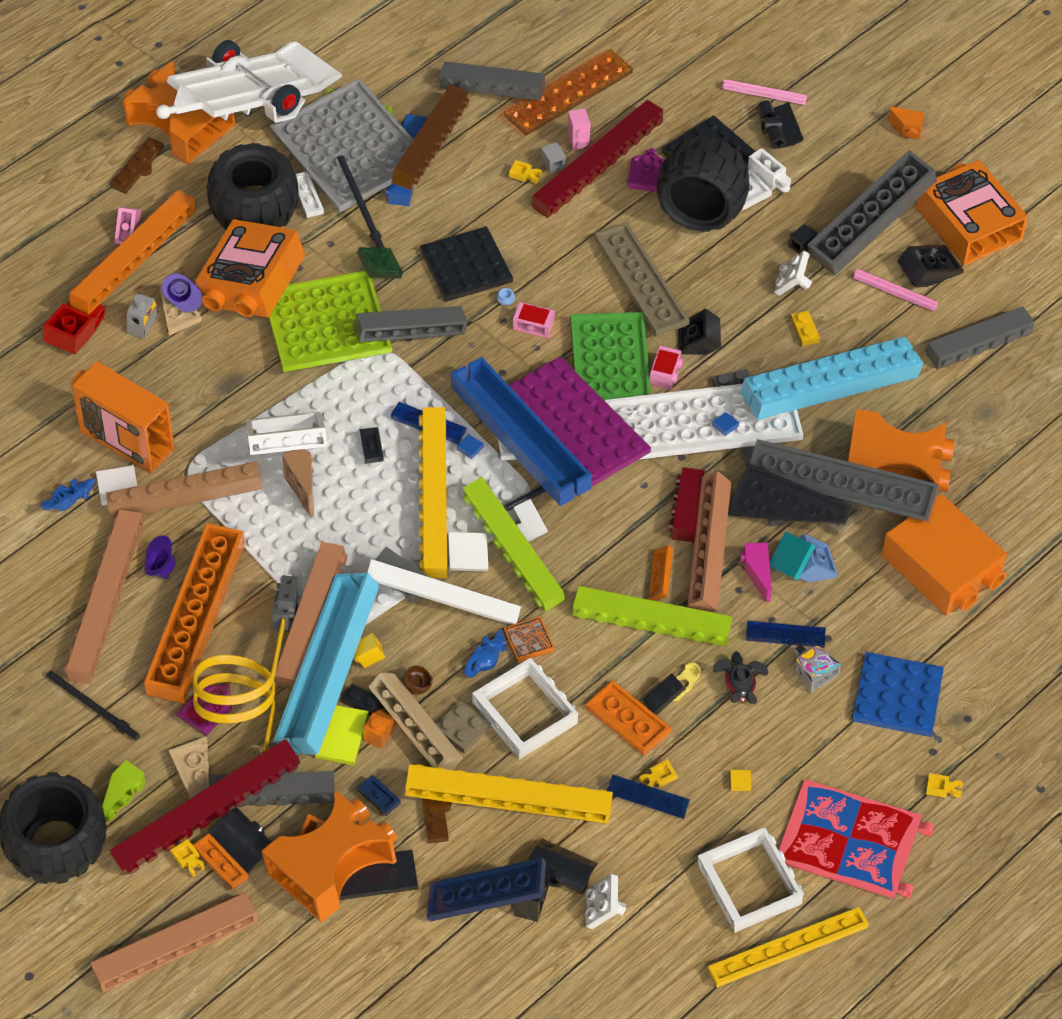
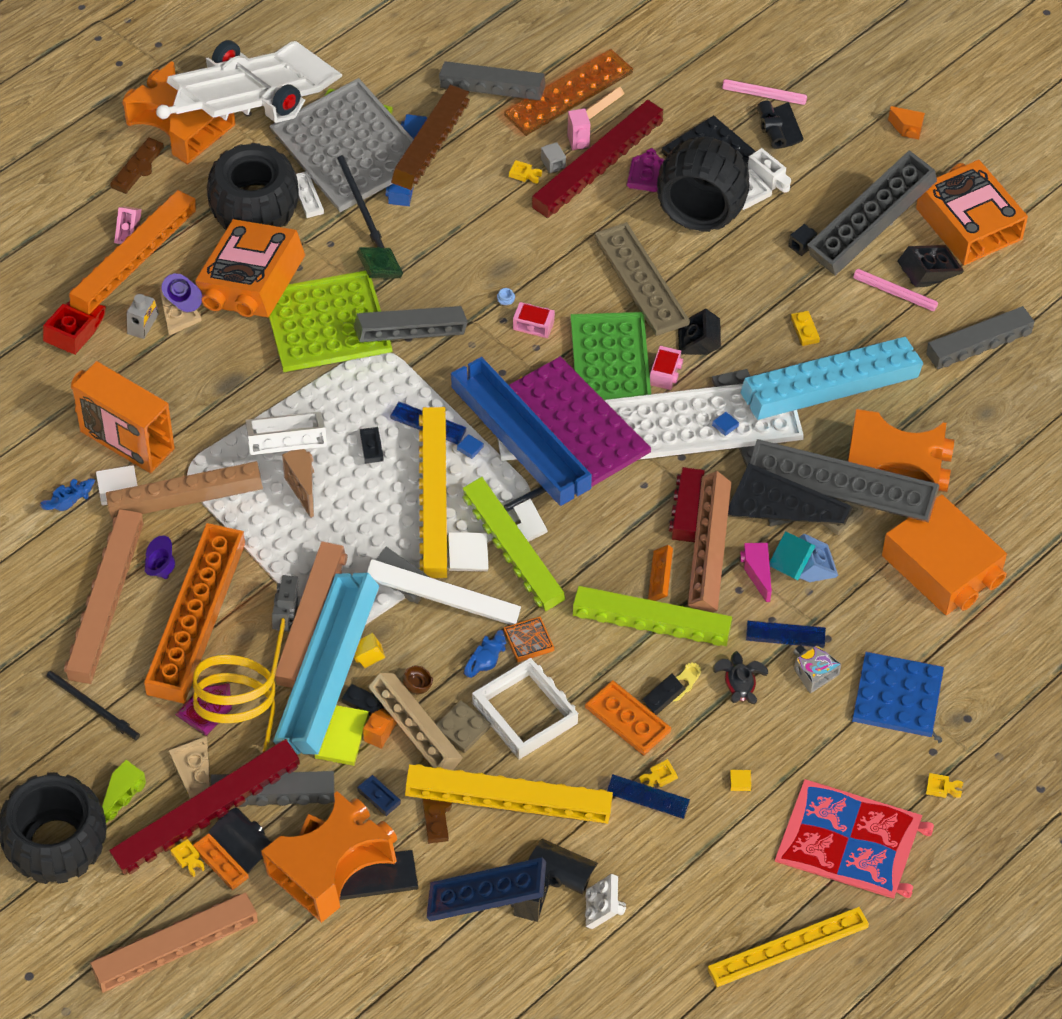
(466, 264): black plate -> none
(604, 102): none -> light nougat beam
(735, 847): white window -> none
(792, 274): white plate -> none

